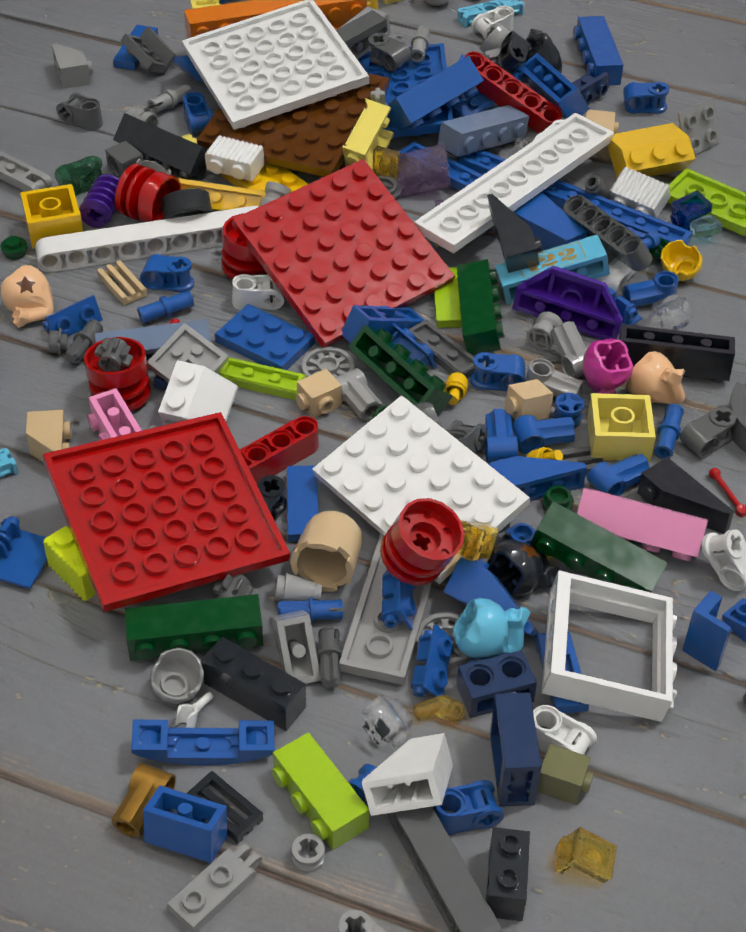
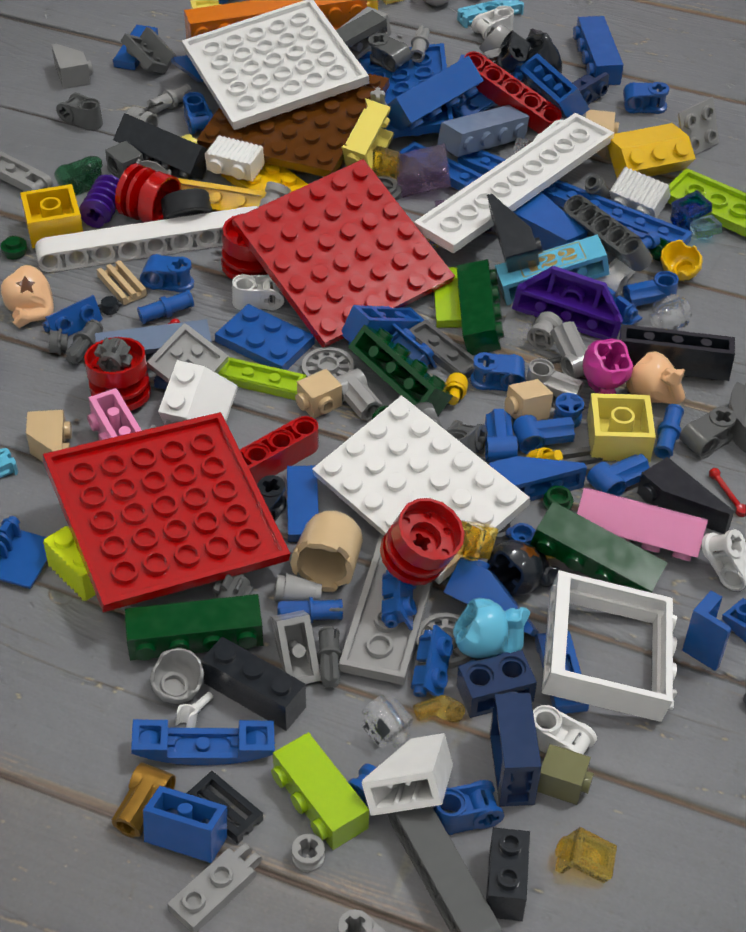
(109, 305): none -> black piece

